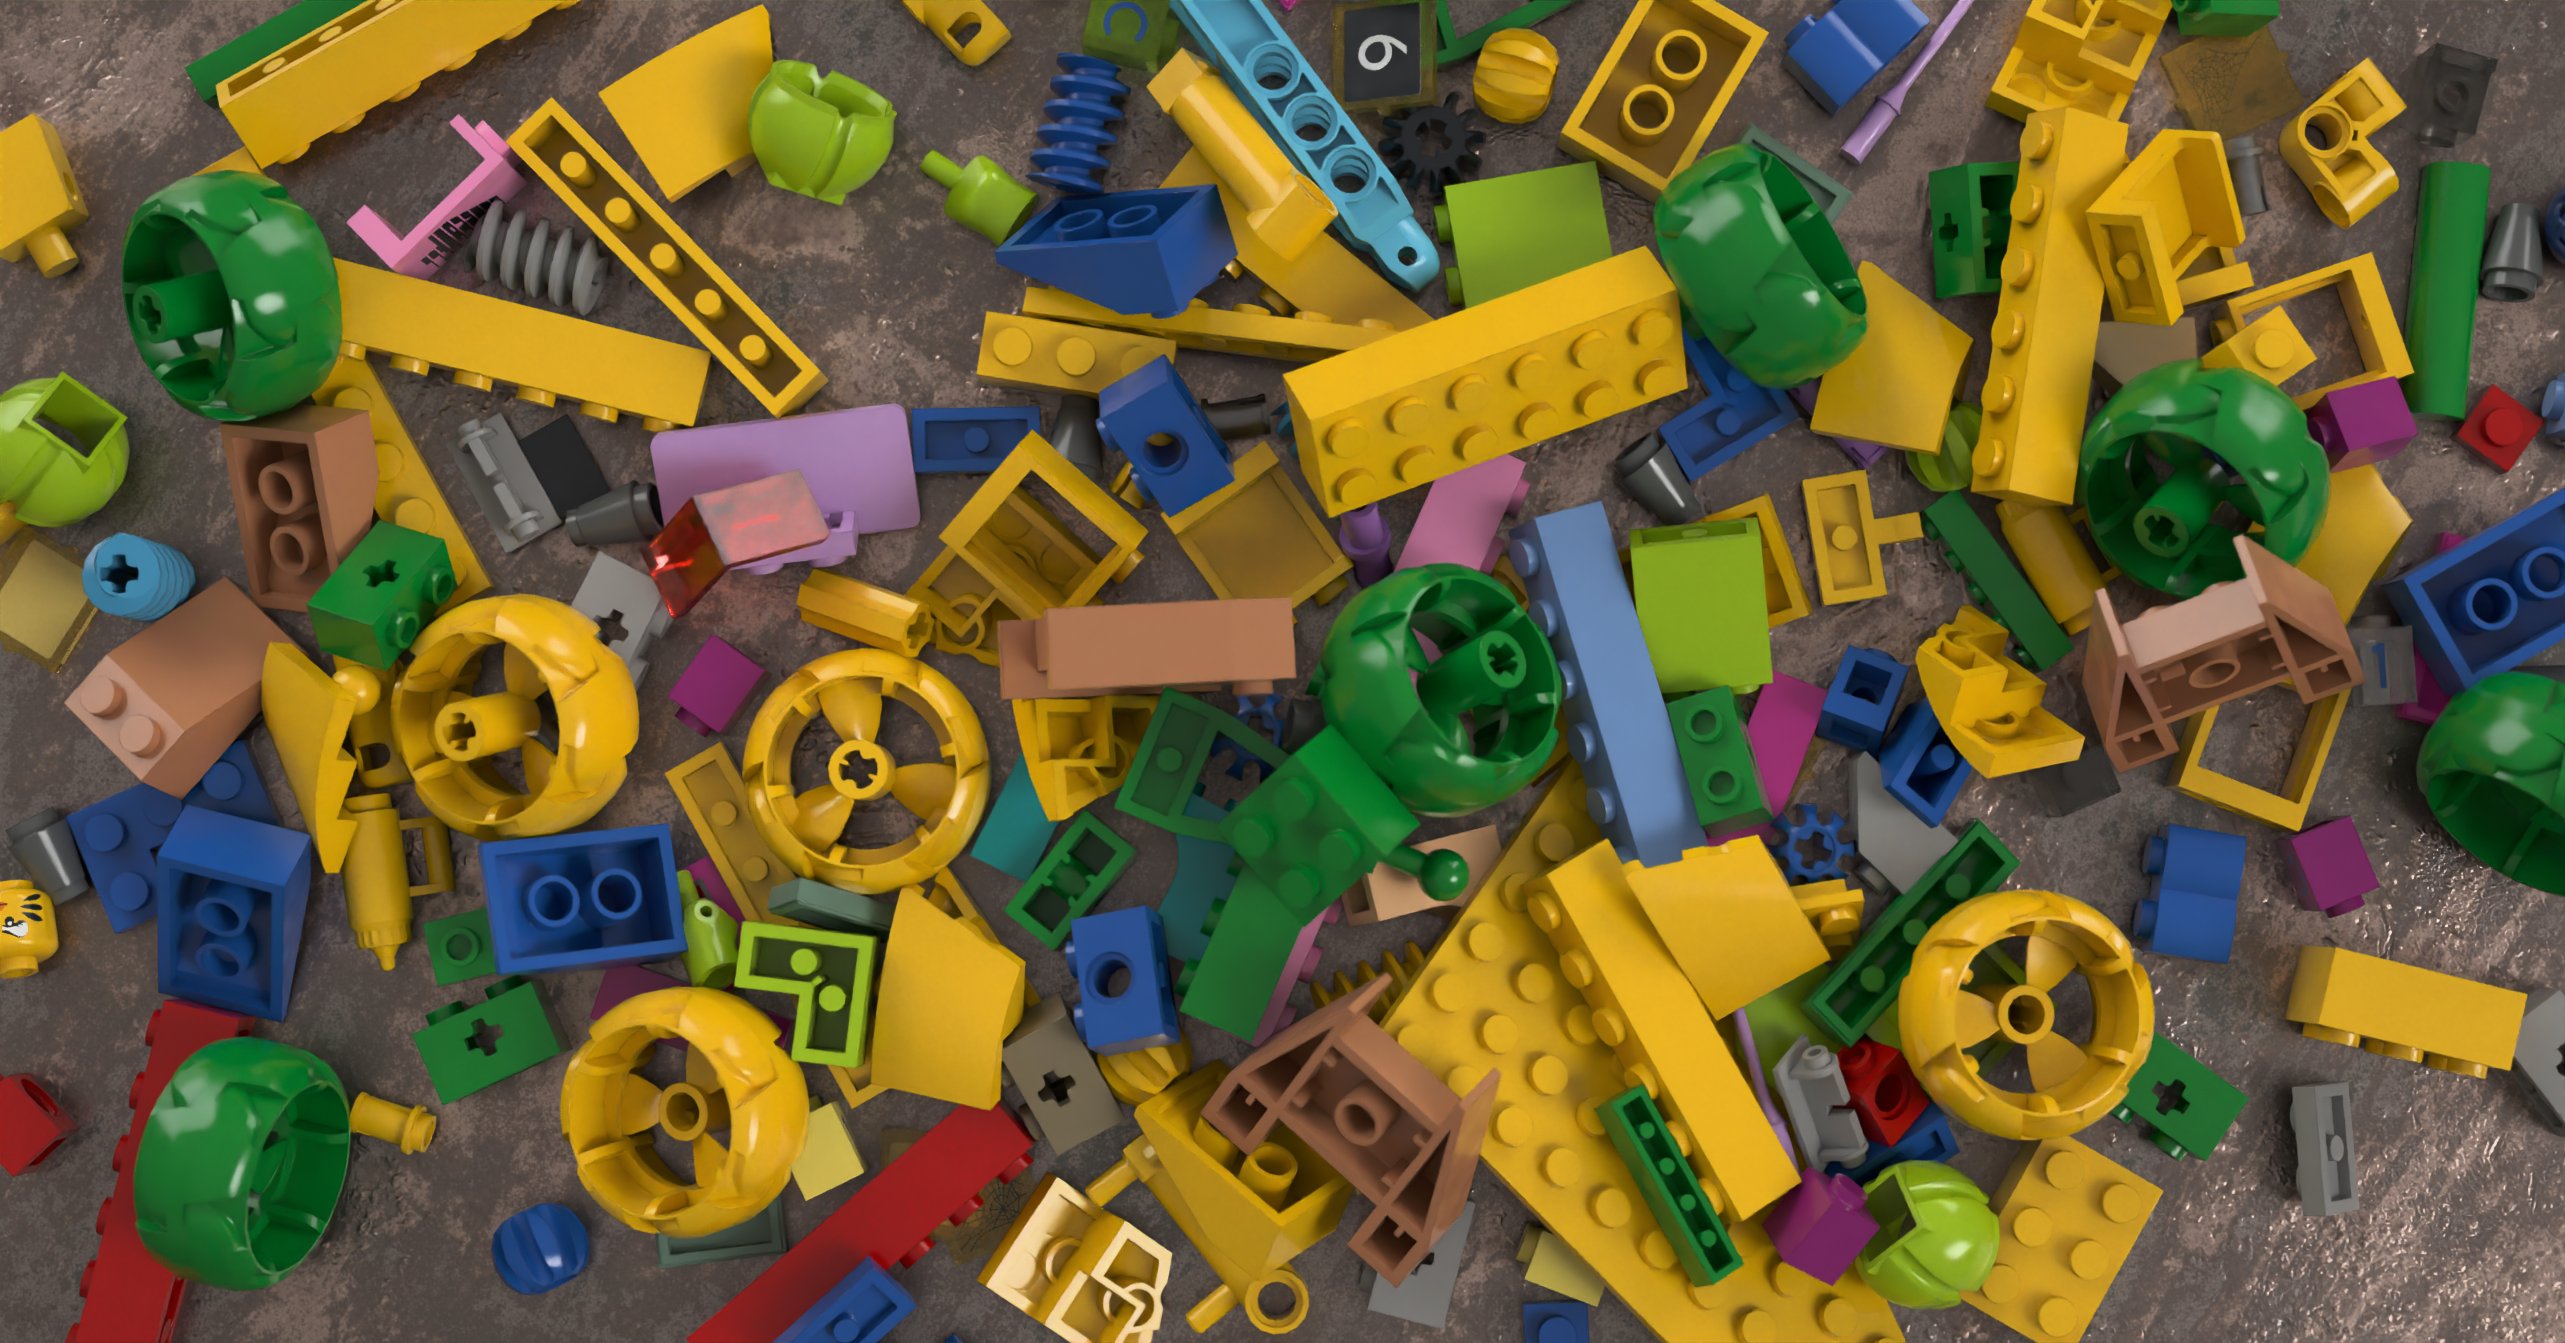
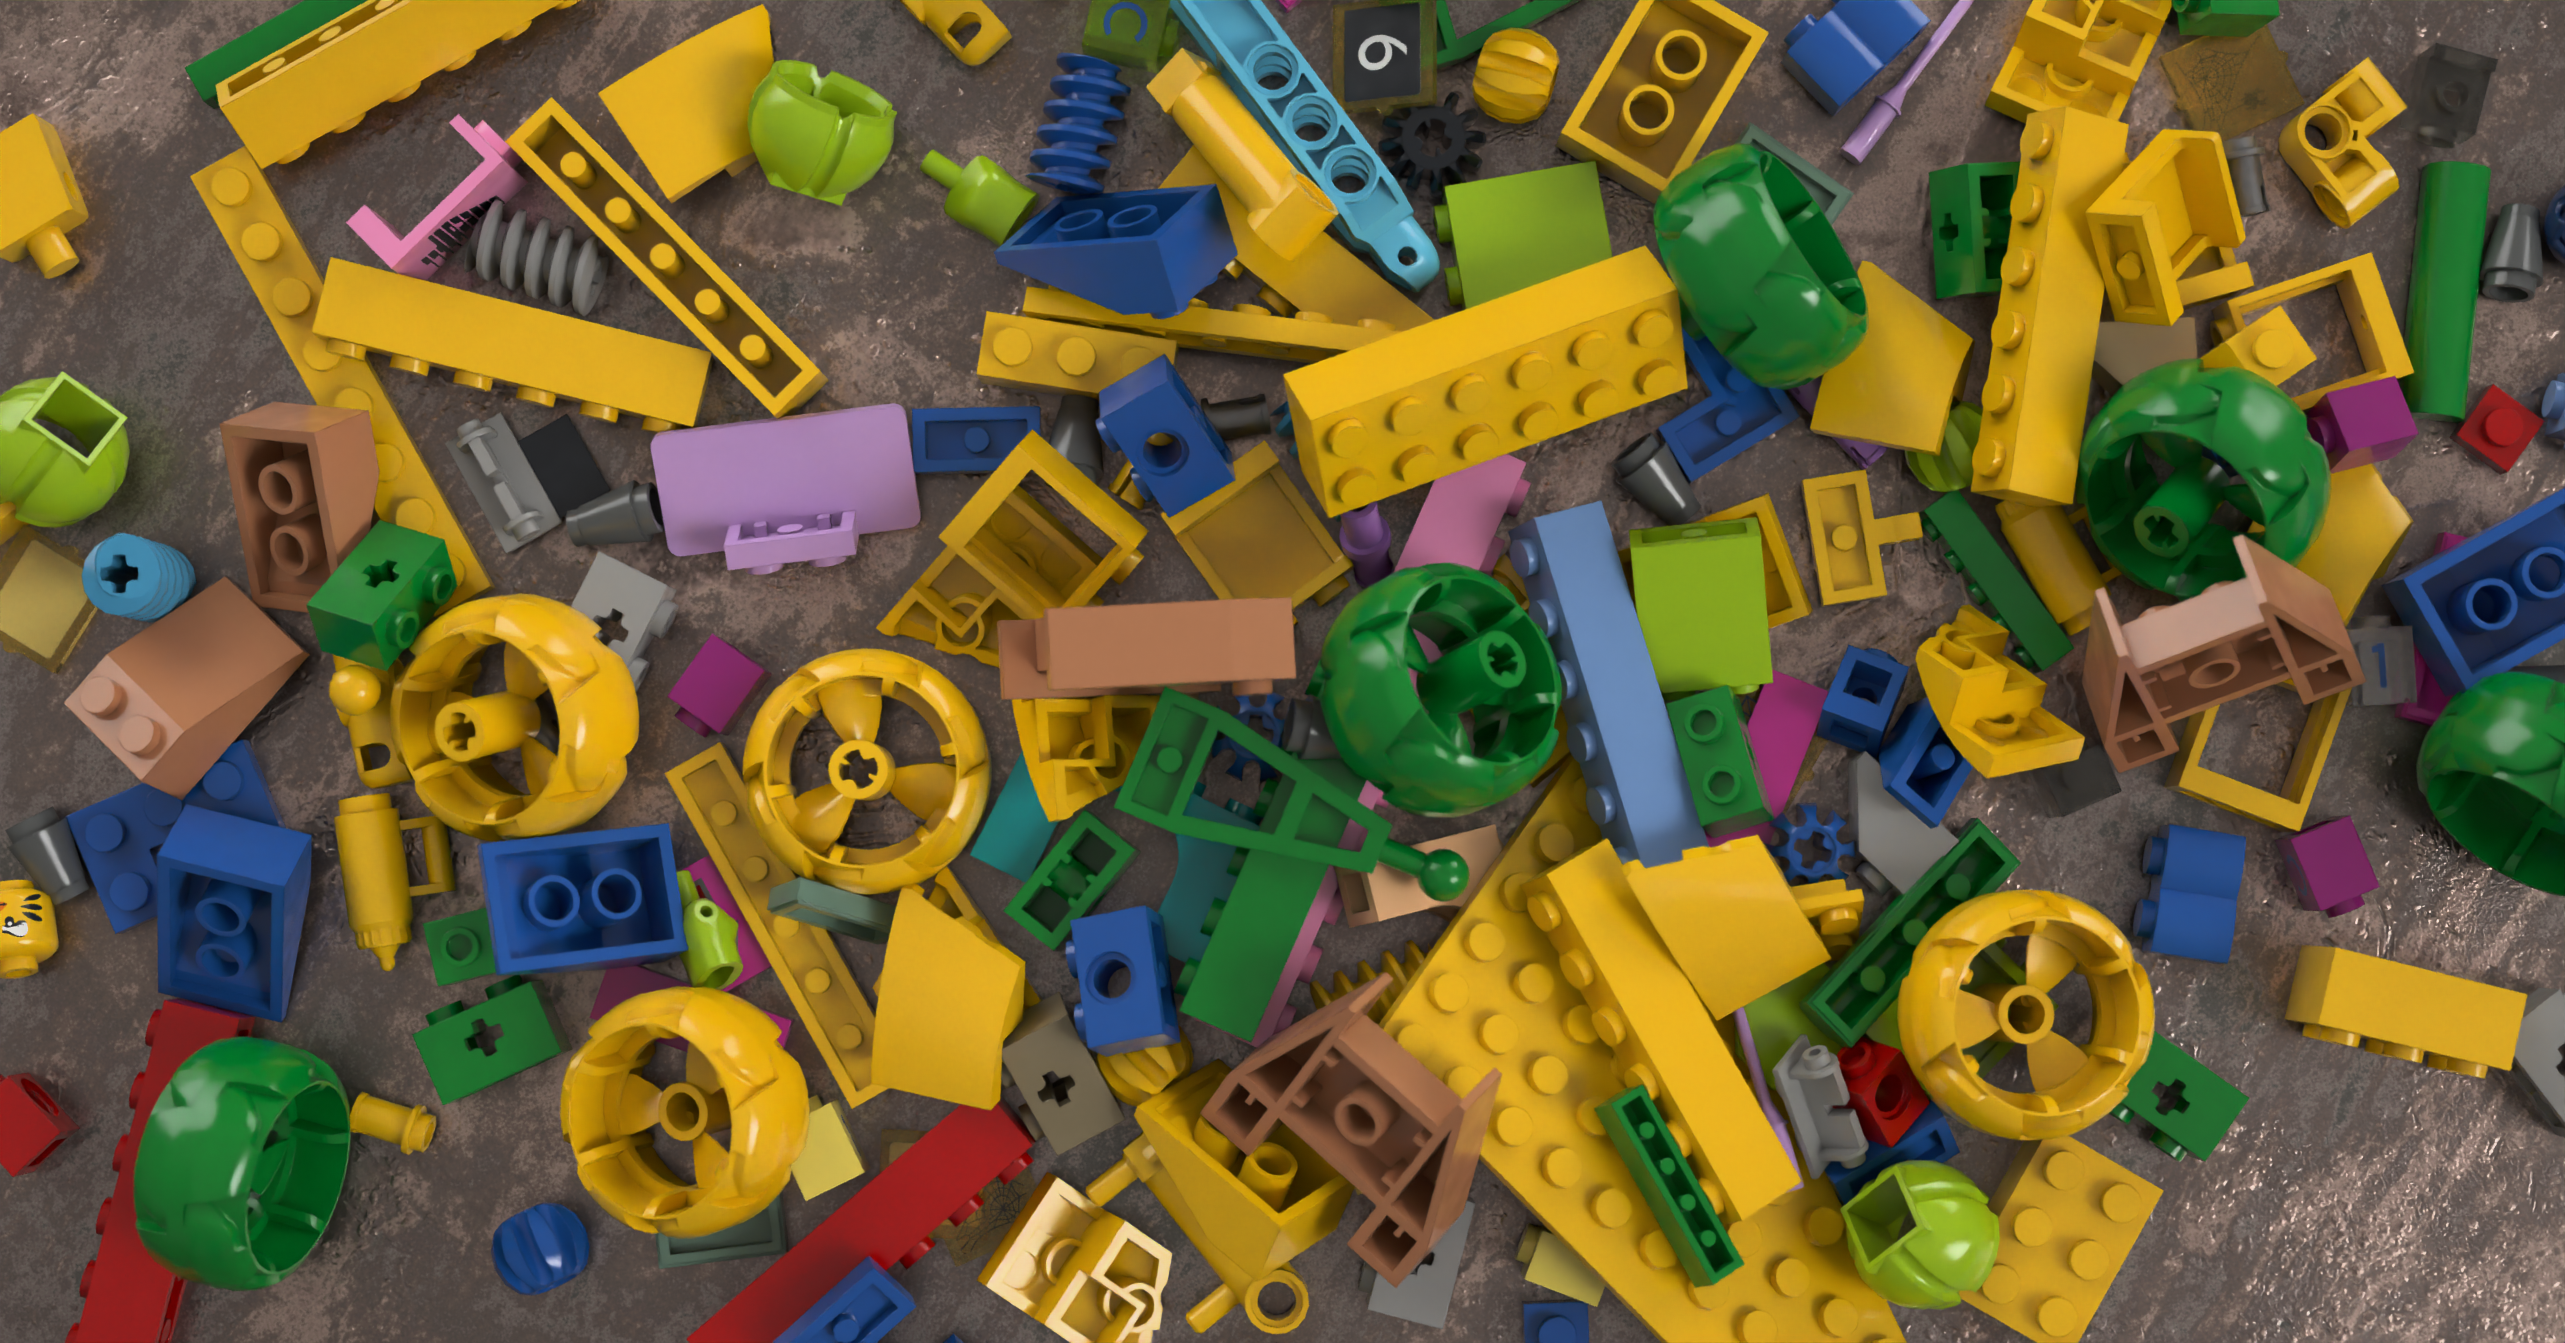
(231, 295): green wheel -> none
(307, 727): yellow slope -> none
(728, 531): clear red panel -> none
(829, 973): lime brick -> none
(865, 612): yellow axle -> none
(1317, 824): green brick -> none
(1821, 1225): magenta brick -> none
(2324, 1148): light grey plate -> none

